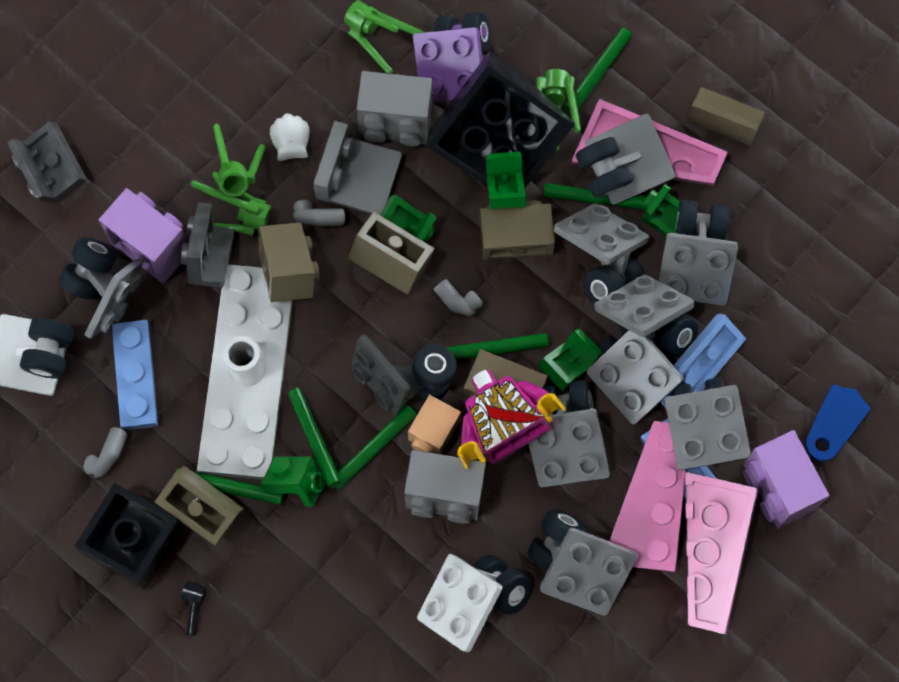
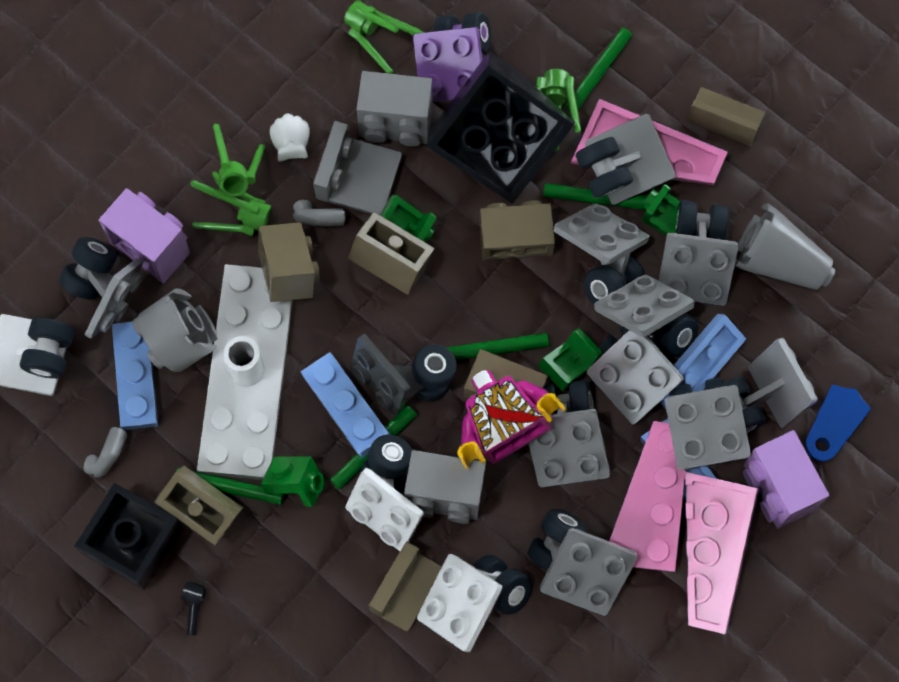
(47, 164): flat silver bracket -> none
(176, 331): none -> light grey brick
(207, 250): flat silver bracket -> none
(314, 438): green bar -> none
(344, 403): none -> light blue plate
(376, 494): none -> white plate
(405, 588): none -> dark tan panel
(433, 426): light nougat brick -> none
(455, 302): light grey arm -> none
(505, 180): green bracket -> none
(779, 384): none -> light grey plate
(783, 252): none -> light grey cone

